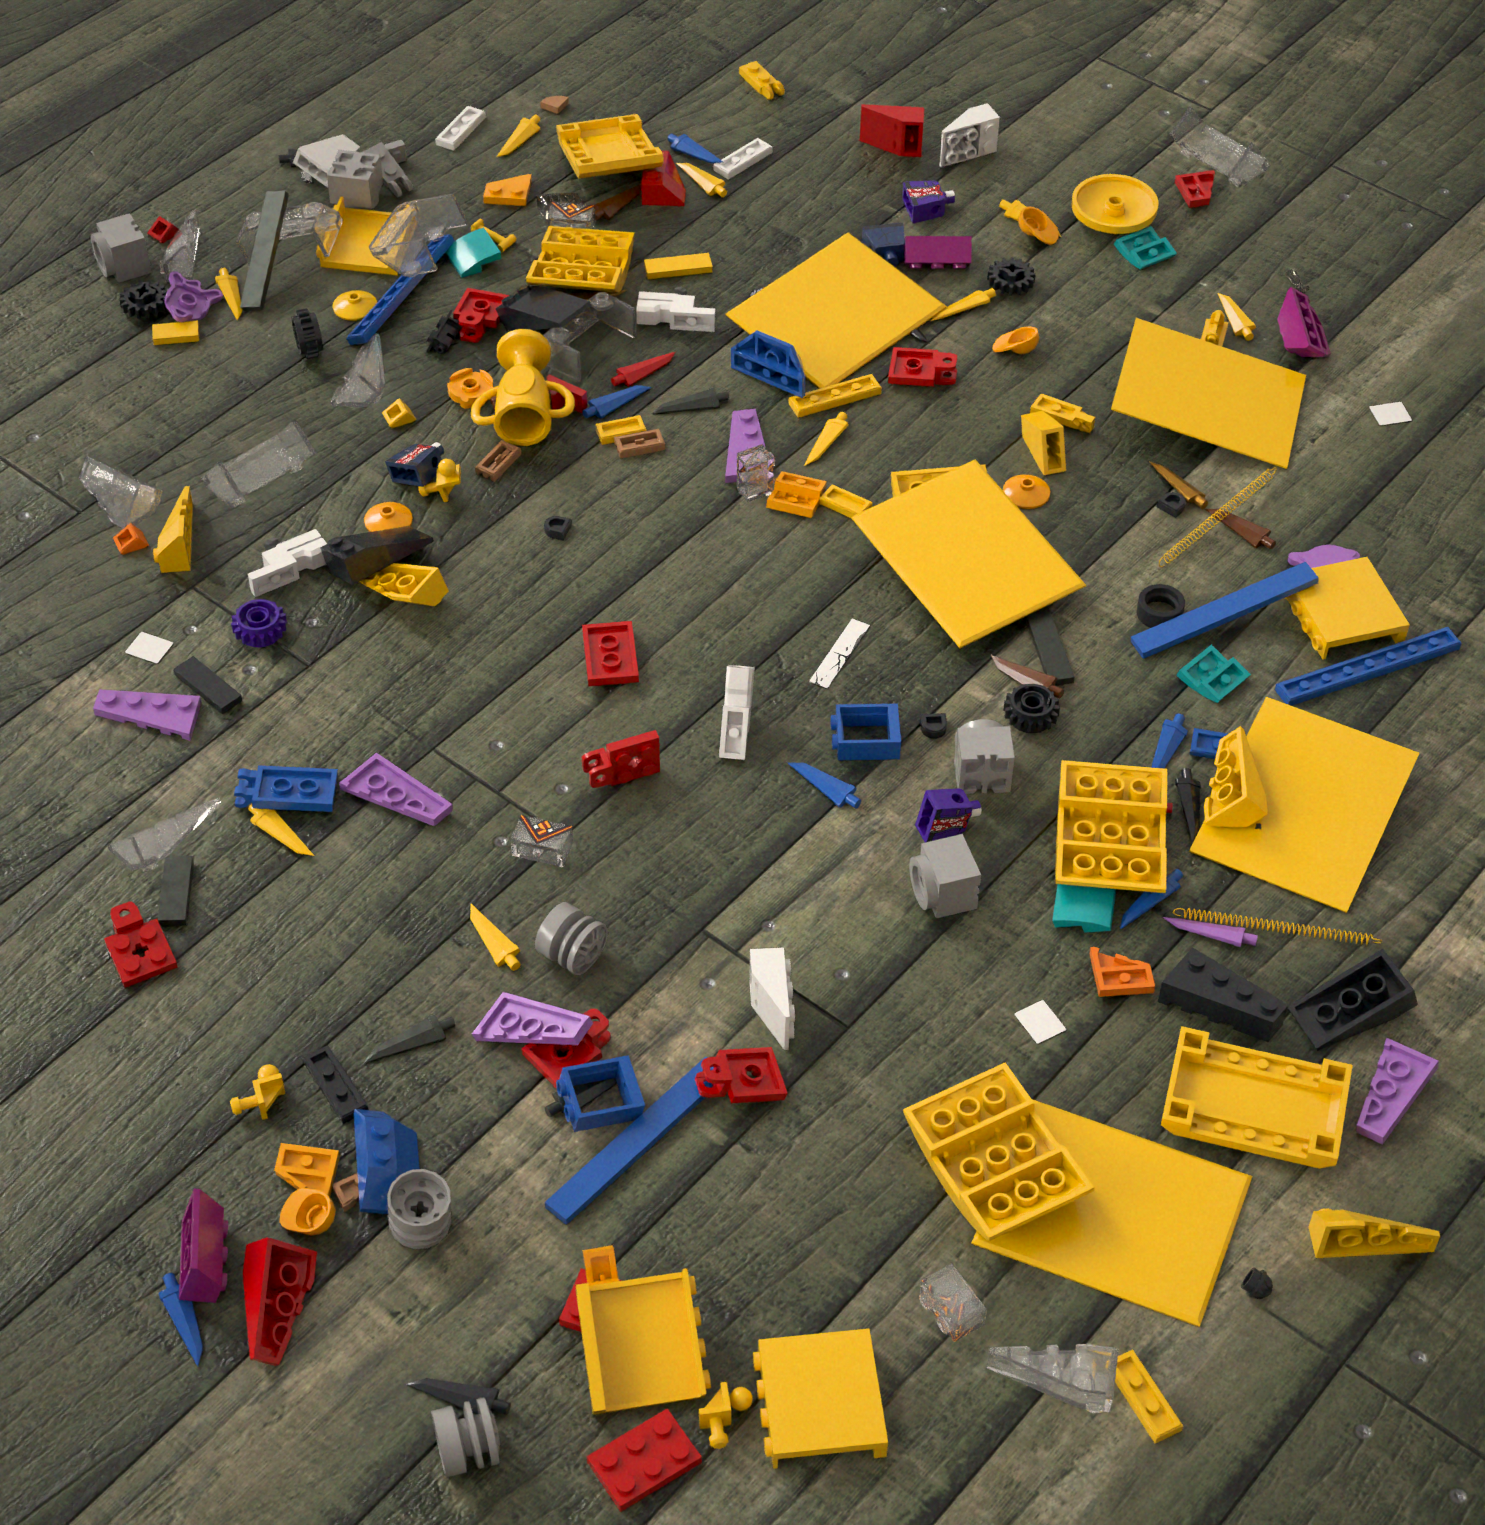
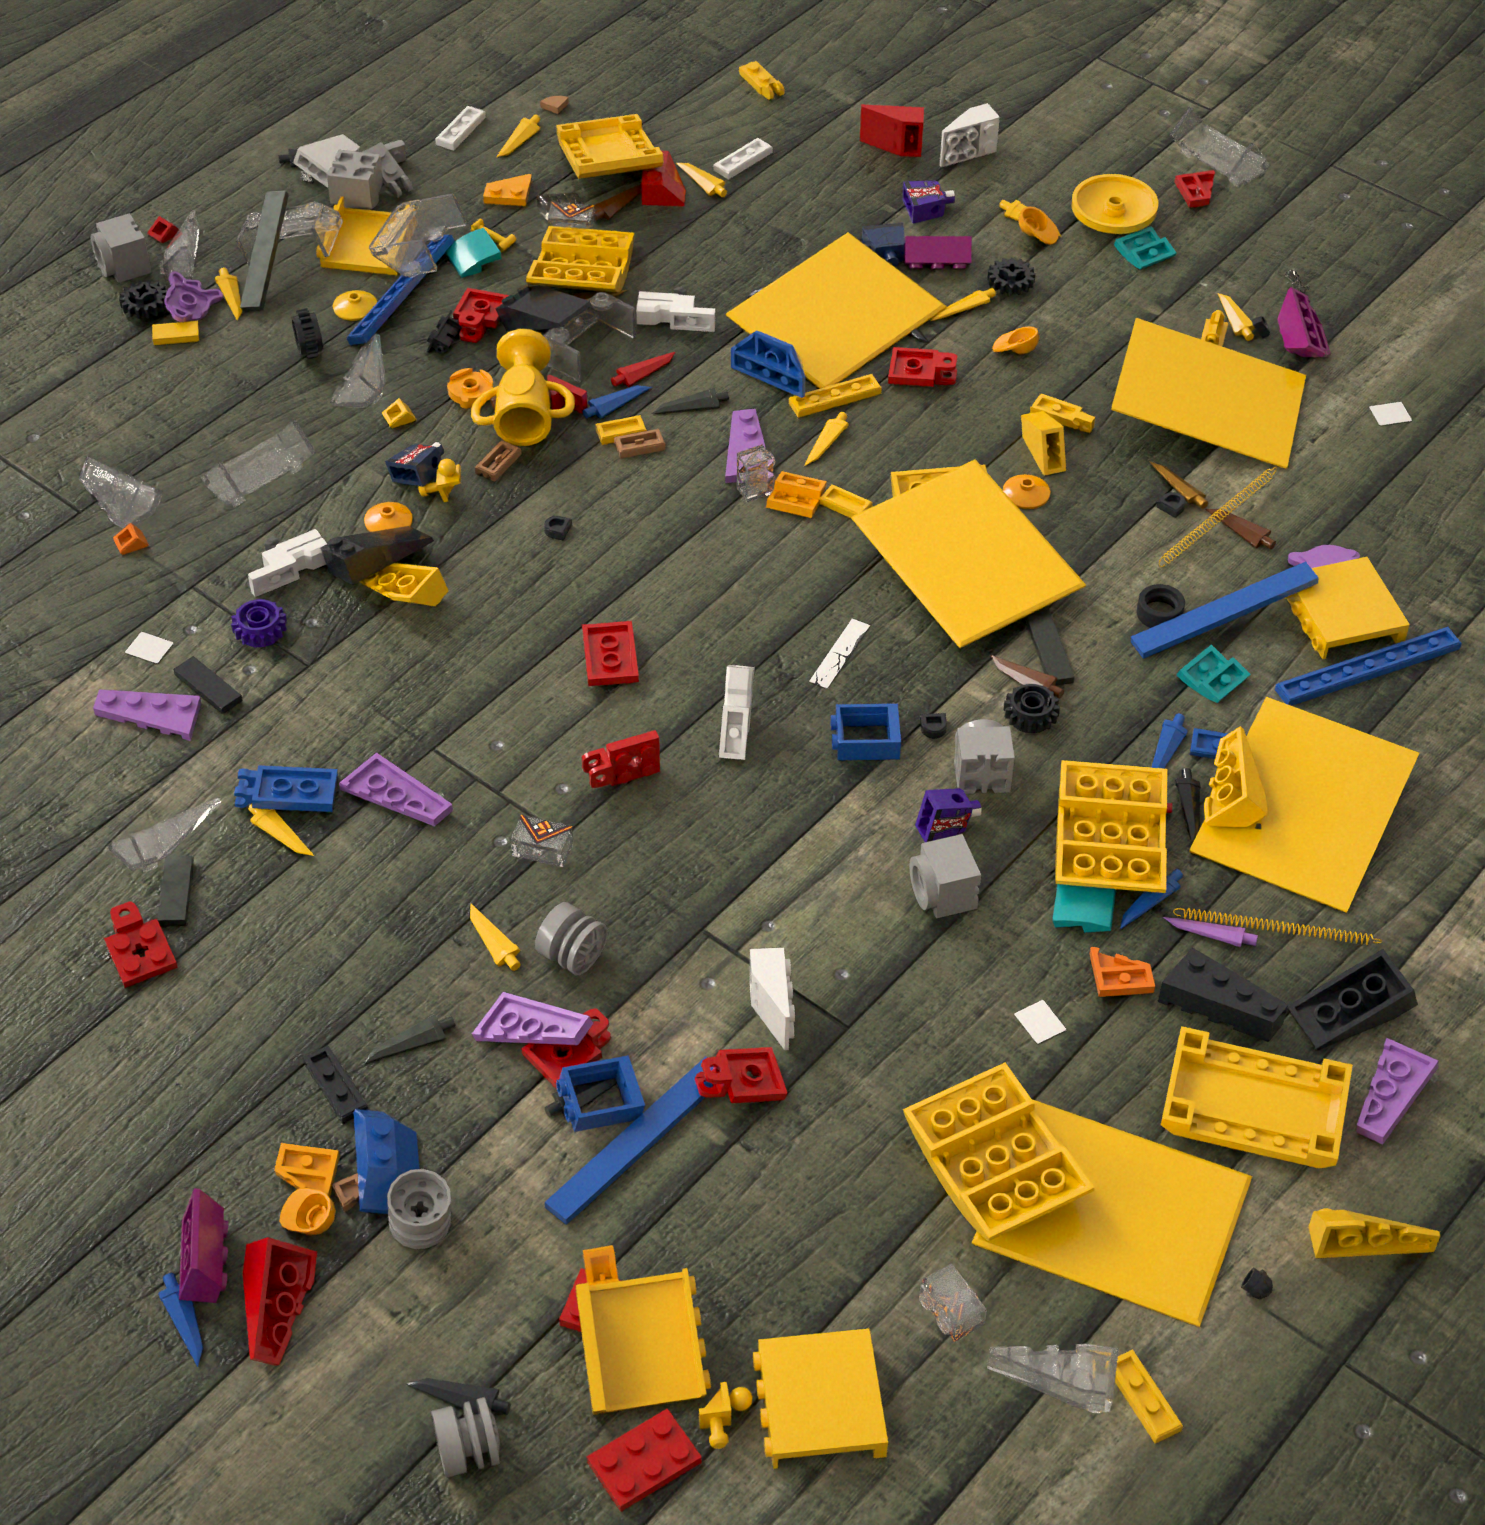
(176, 537): yellow wedge -> none
(266, 1088): yellow piece -> none
(678, 266): yellow tile -> none
(689, 147): blue bar -> none
(832, 787): blue bar -> none
(1261, 326): none -> black tile

